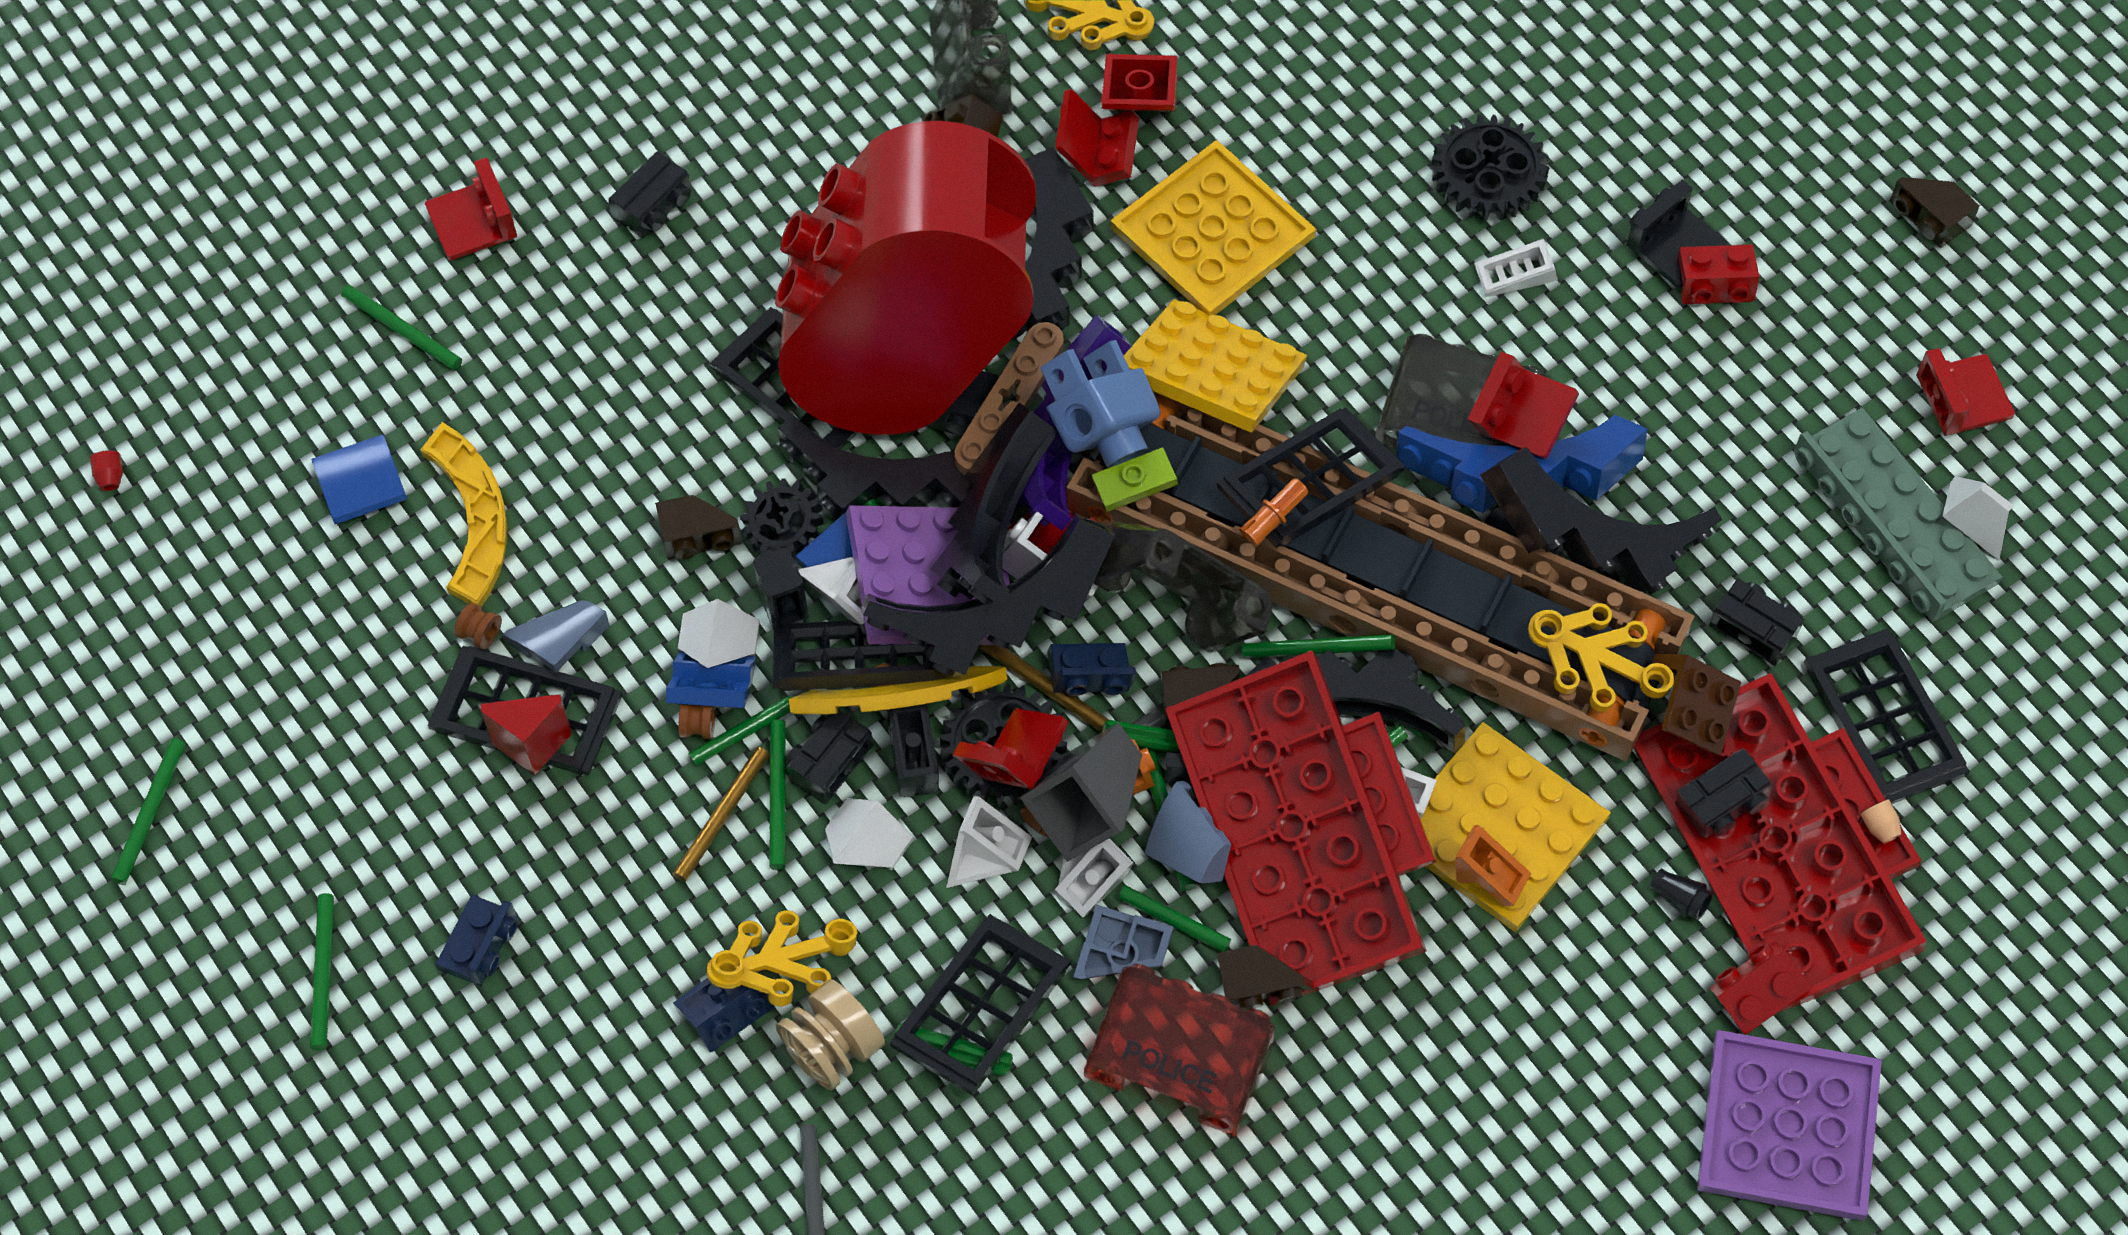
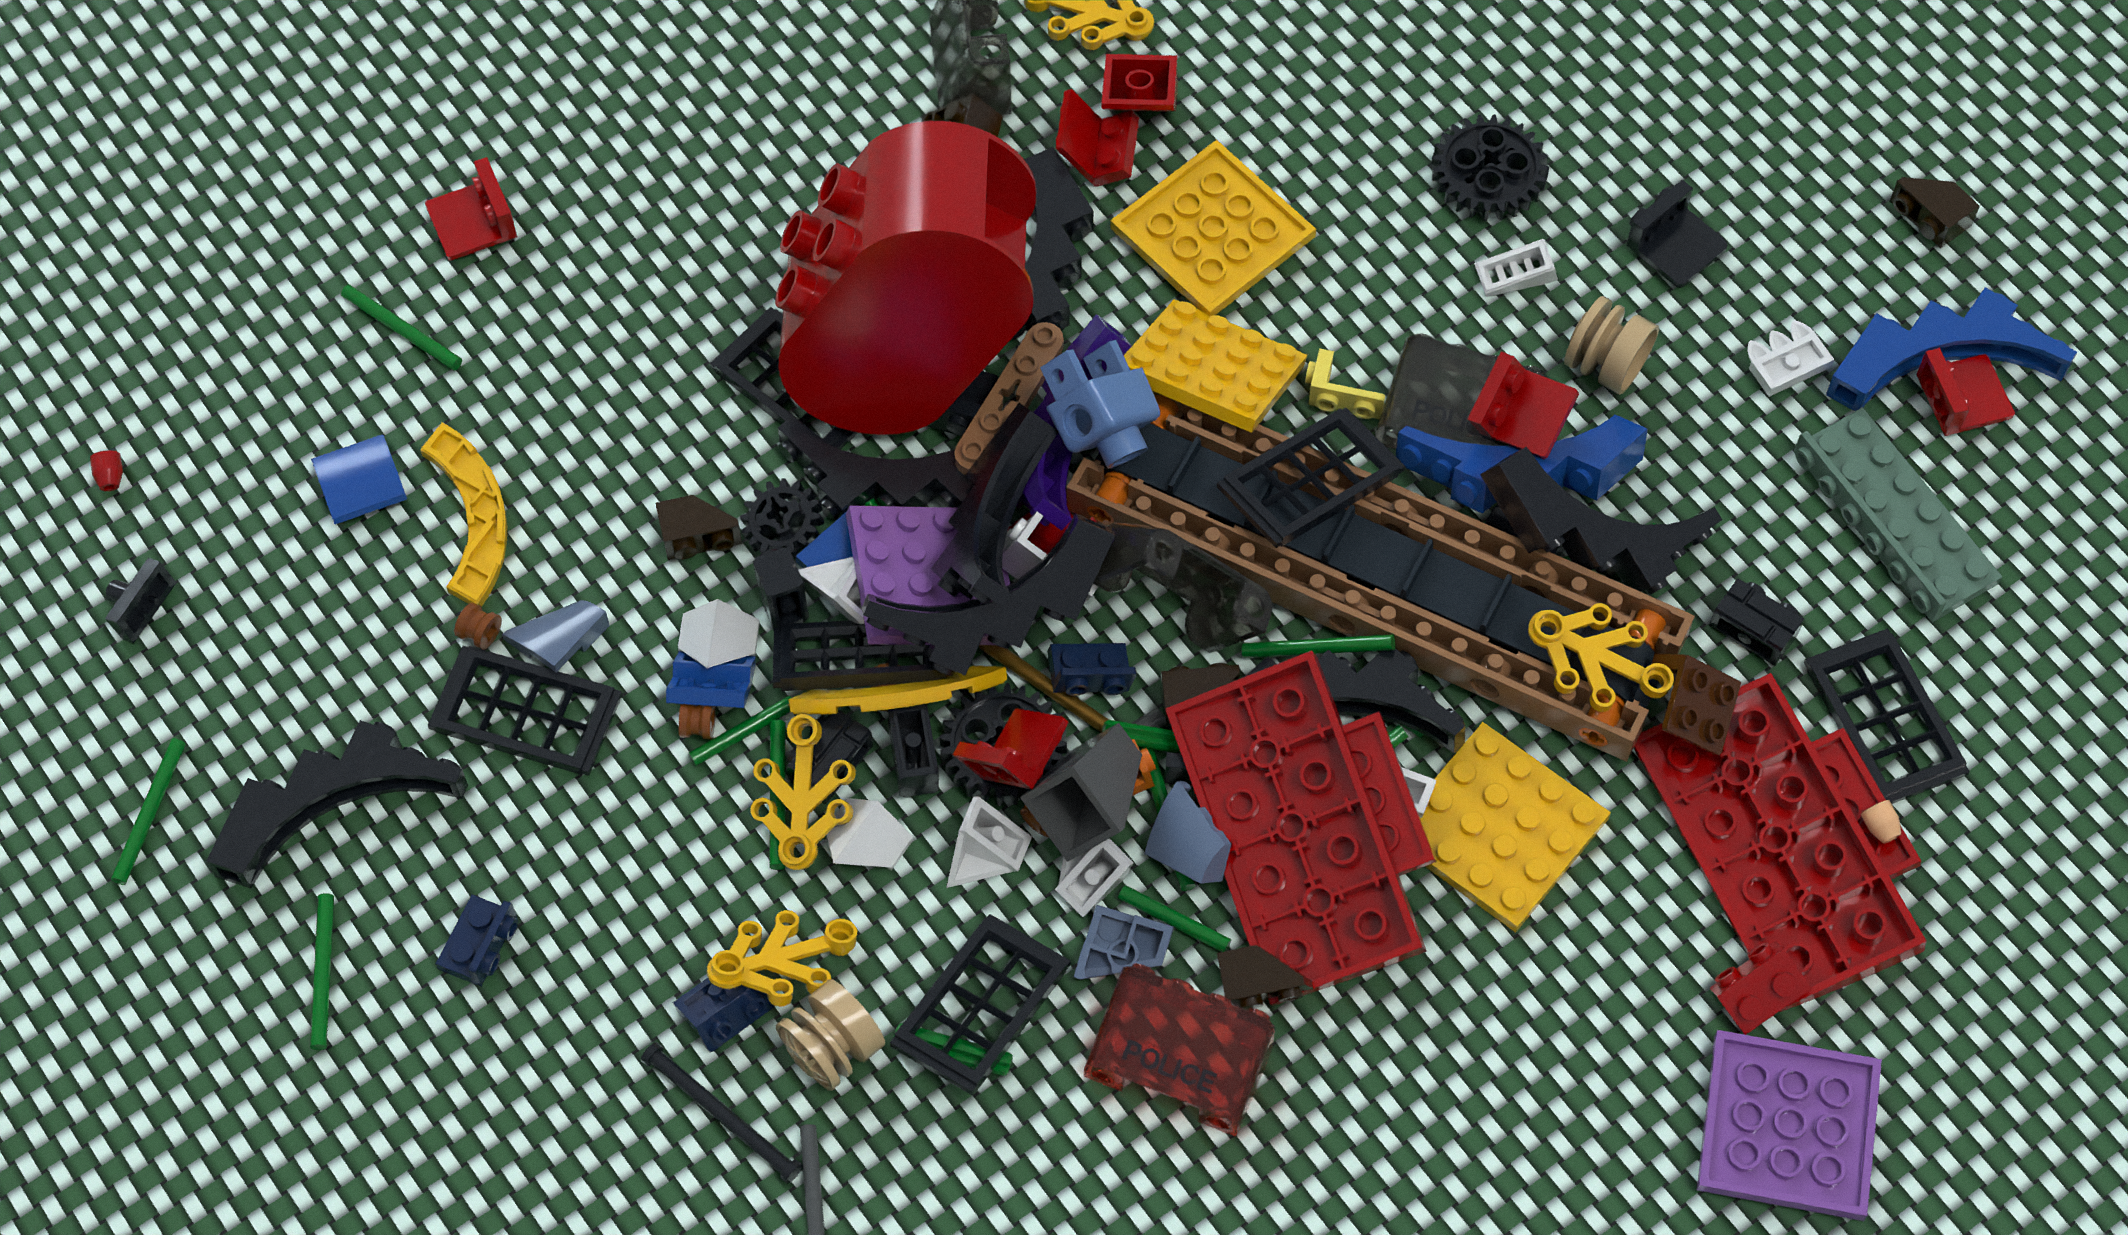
(138, 600): none -> black tile
(320, 782): none -> black arch
(528, 728): red slope -> none
(650, 195): black brick -> none
(654, 1056): none -> black bar
(721, 814): pearl gold bar -> none
(802, 799): none -> yellow plant
(1134, 479): lime plate -> none
(1273, 512): orange axle -> none
(1333, 397): none -> light yellow bracket
(1491, 866): orange slope -> none
(1605, 341): none -> tan wheel
(1683, 894): black cone -> none
(1718, 274): red bracket -> none
(1725, 794): black brick -> none
(1789, 360): none -> white plate
(1978, 513): white slope -> none
(1989, 328): none -> blue arch

